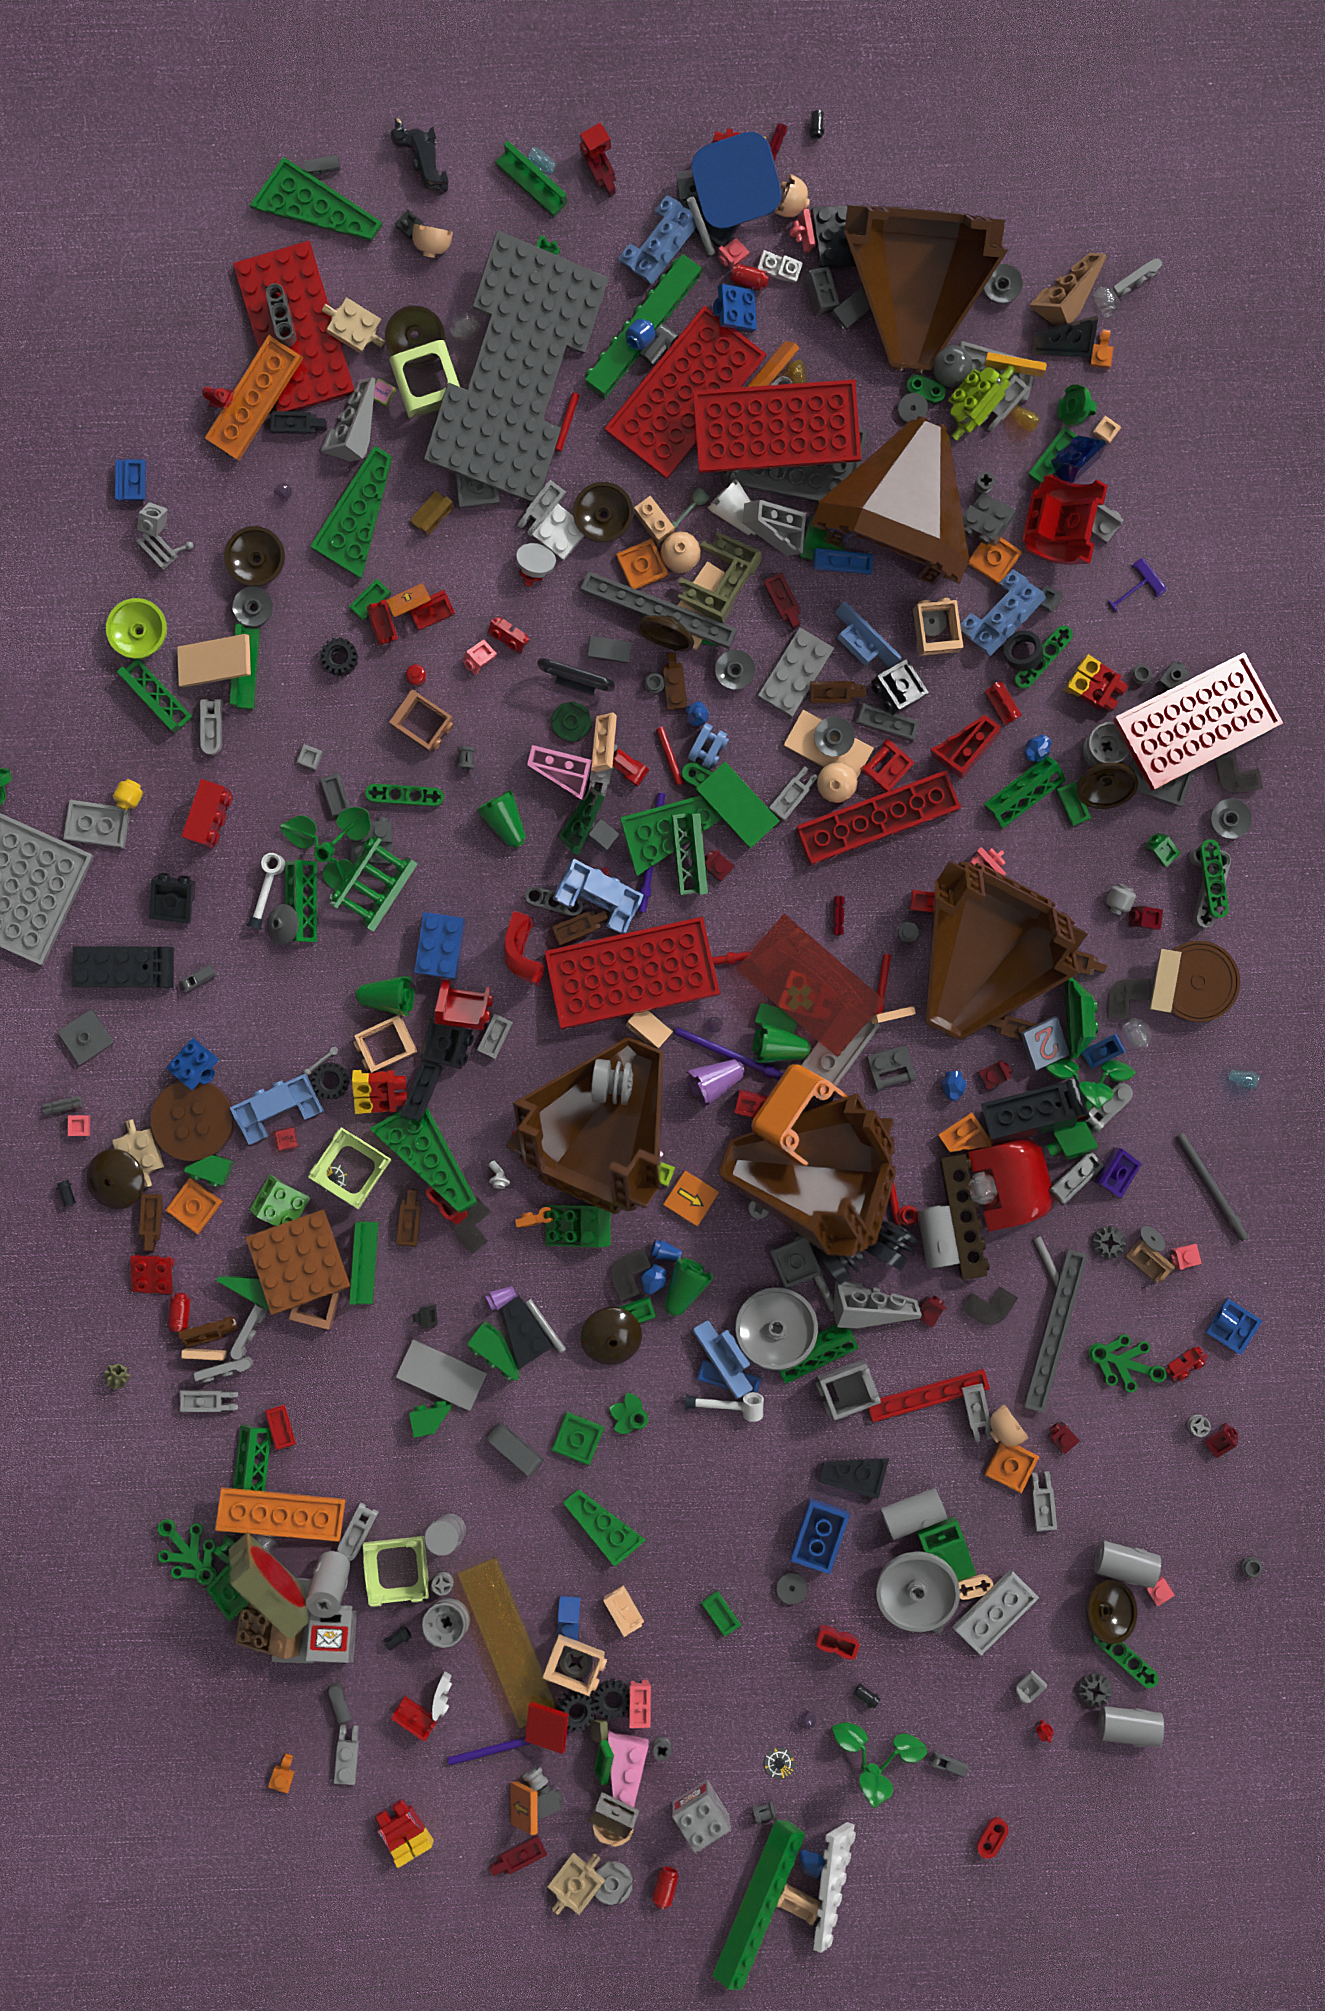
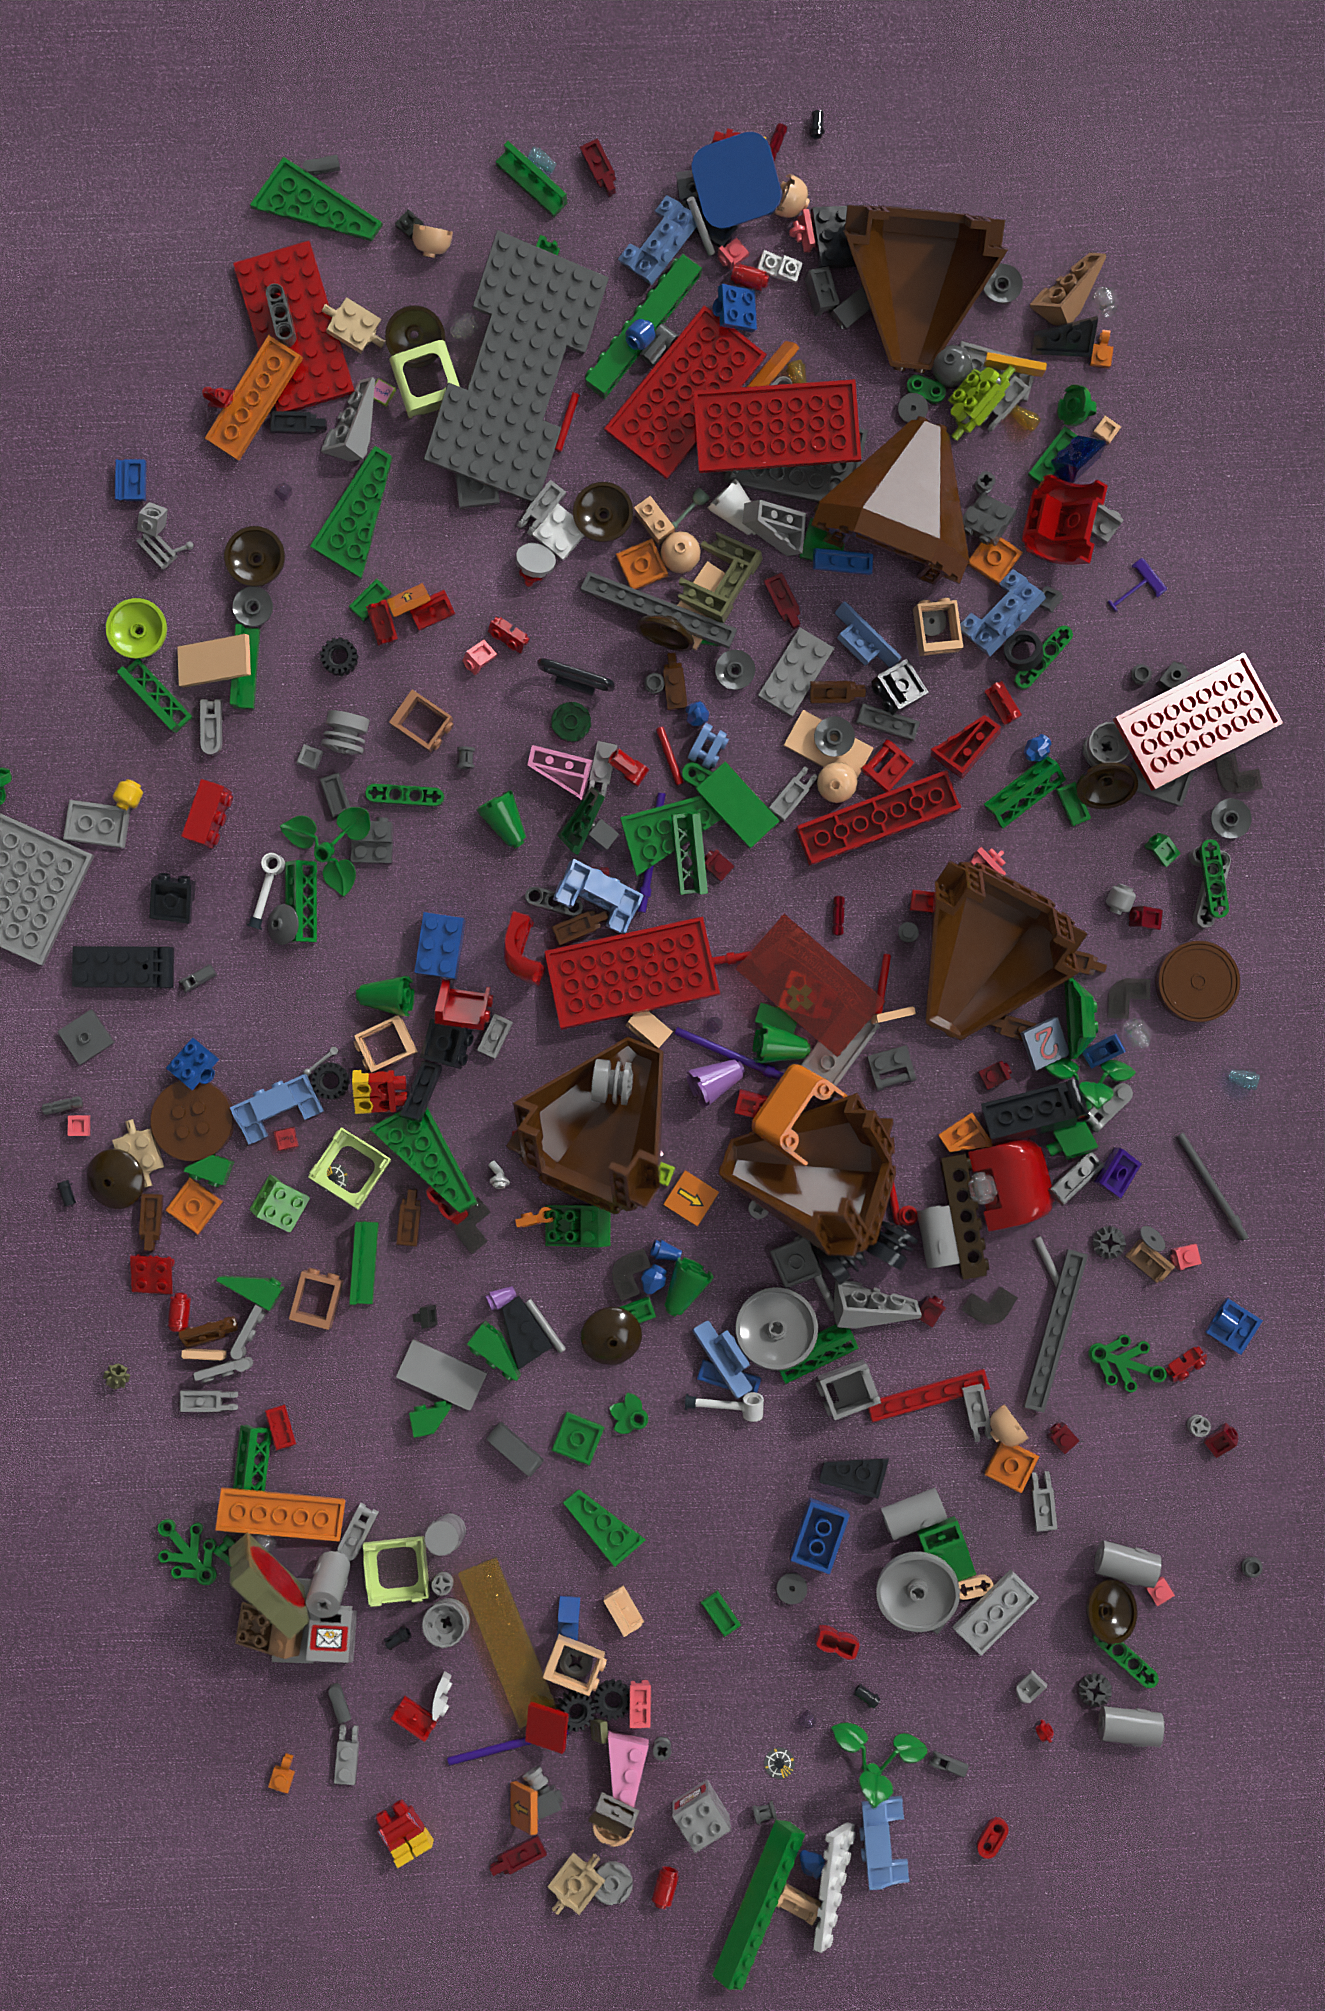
(225, 1595): green tile -> none
(298, 1262): dark orange plate -> none
(345, 732): none -> light grey wheel
(383, 900): green fence -> none
(416, 675): red piece -> none
(423, 146): black animal -> none
(432, 513): pearl gold panel -> none
(595, 141): red brick -> none
(604, 742): light nougat tile -> none
(604, 1762): green tile -> none
(609, 649): dark grey slope -> none
(877, 1854): none -> medium blue bracket
(954, 1085): blue rock -> none
(1095, 684): red hips -> none
(1138, 277): light grey hinge -> none
(1165, 980): tan tile -> none

